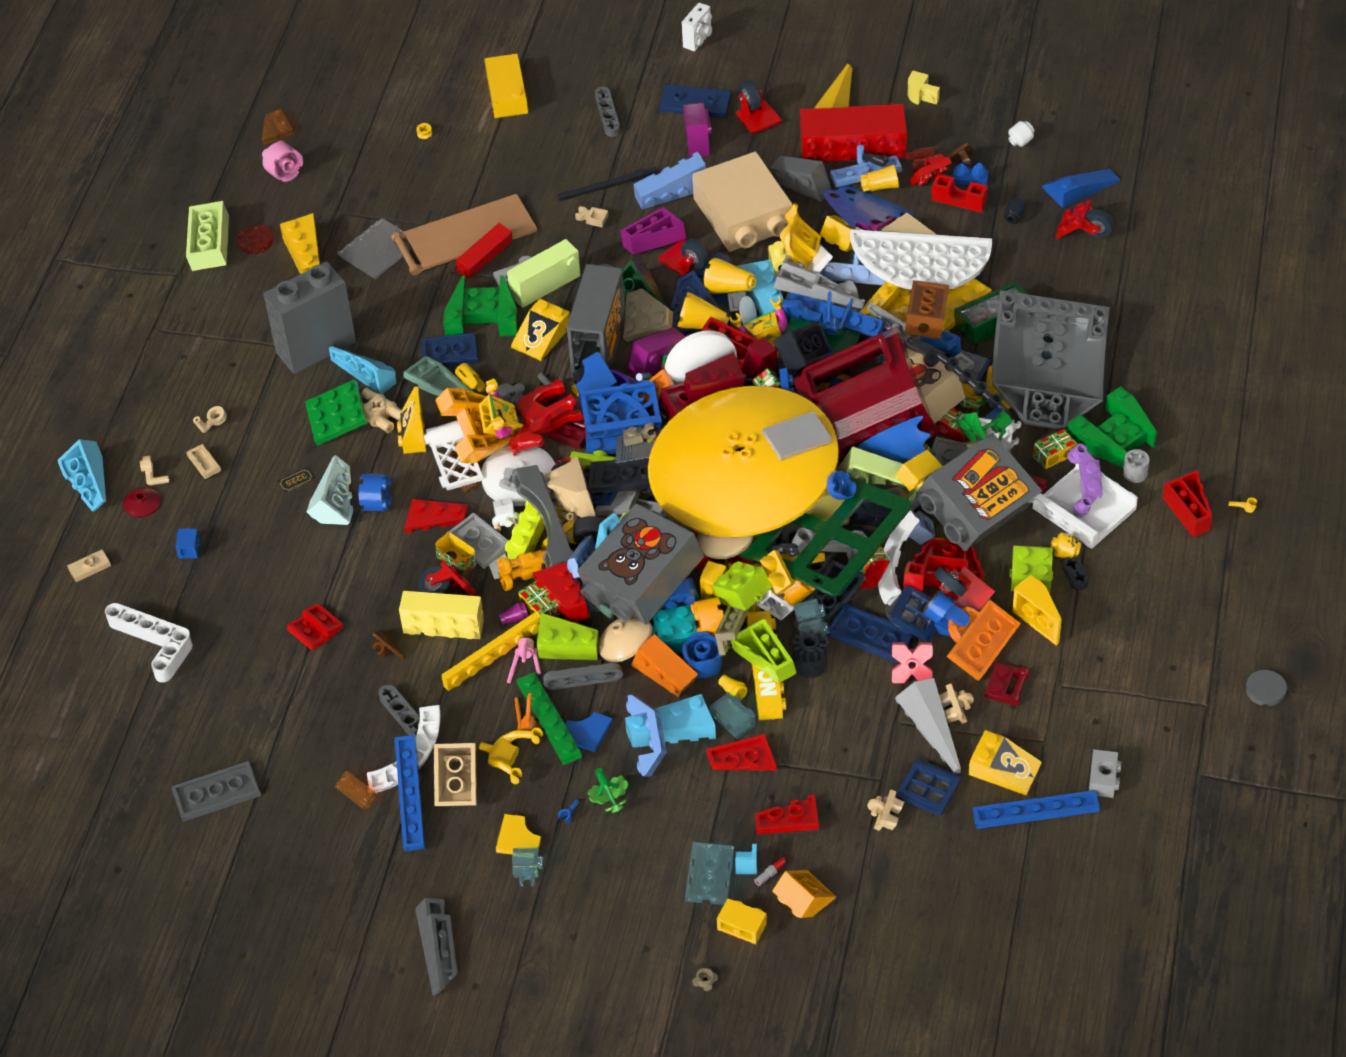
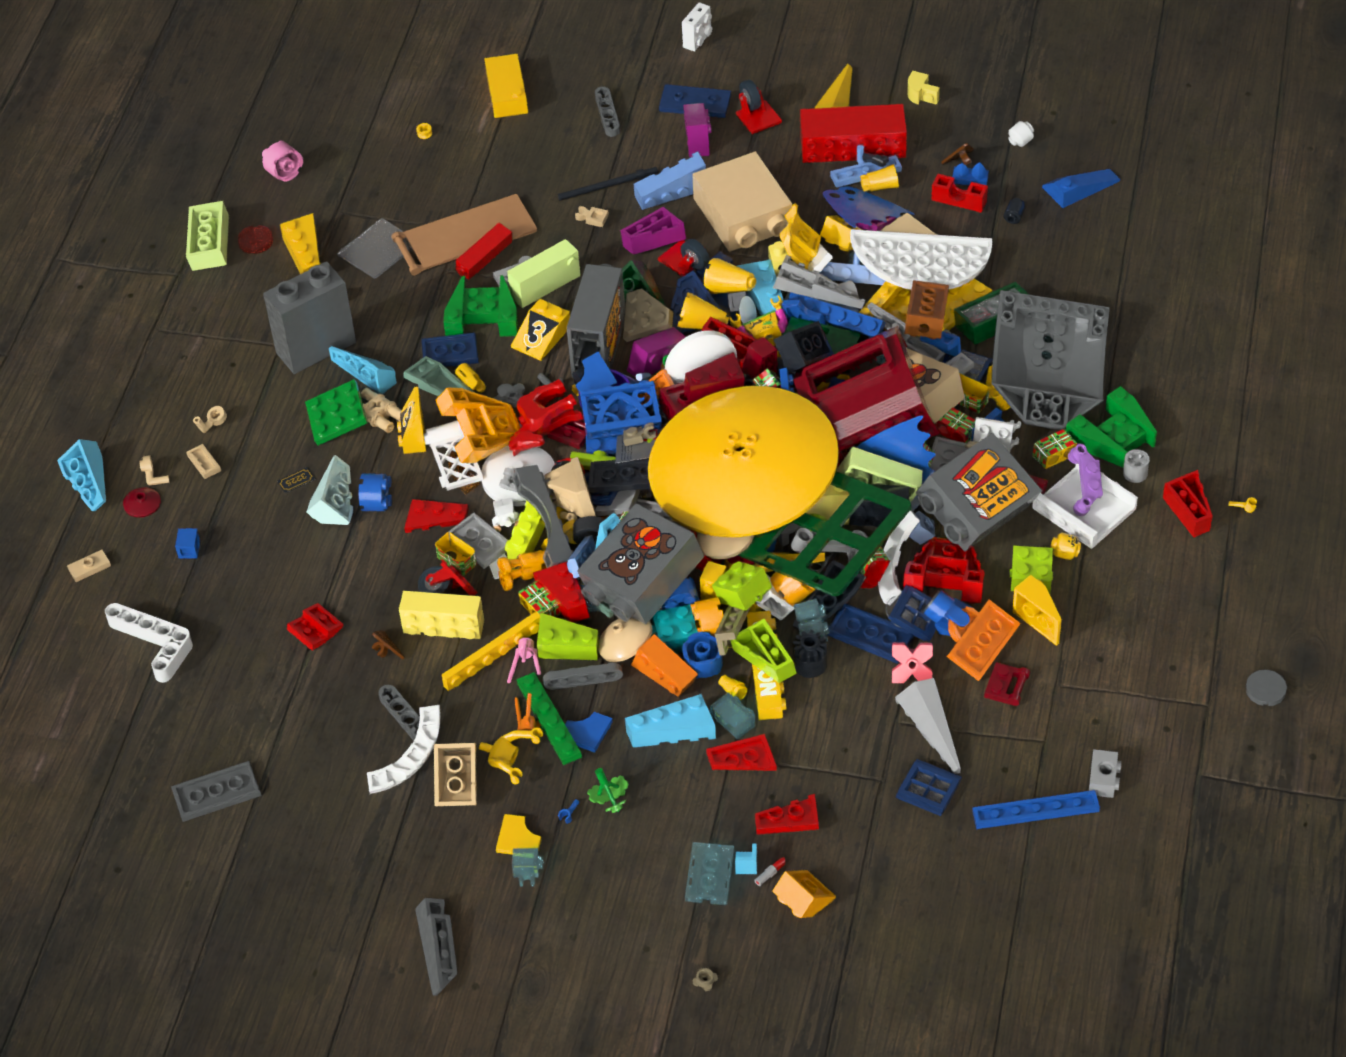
(275, 127): clear orange wing -> none
(356, 790): clear orange plate -> none
(409, 793): blue plate -> none
(498, 415): torso -> none
(514, 614): magenta cone -> none
(648, 762): medium blue slope -> none
(741, 921): yellow brick -> none
(777, 572): yellow tile -> none
(792, 548): black arm -> none
(797, 435): light grey tile -> none
(801, 176): dark grey wedge -> none
(831, 323): blue plant -> none
(840, 485): blue hair -> none
(889, 804): tan hips -> none
(917, 470): yellow brick -> none
(918, 155): clear red plant -> none
(934, 165): red plate -> none
(951, 697): tan hips -> none
(964, 588): red plate -> none
(973, 426): green plant -> none
(980, 388): black bar -> none
(1003, 763): yellow slope -> none
(1079, 572): black beam -> none
(1092, 221): plate -> none

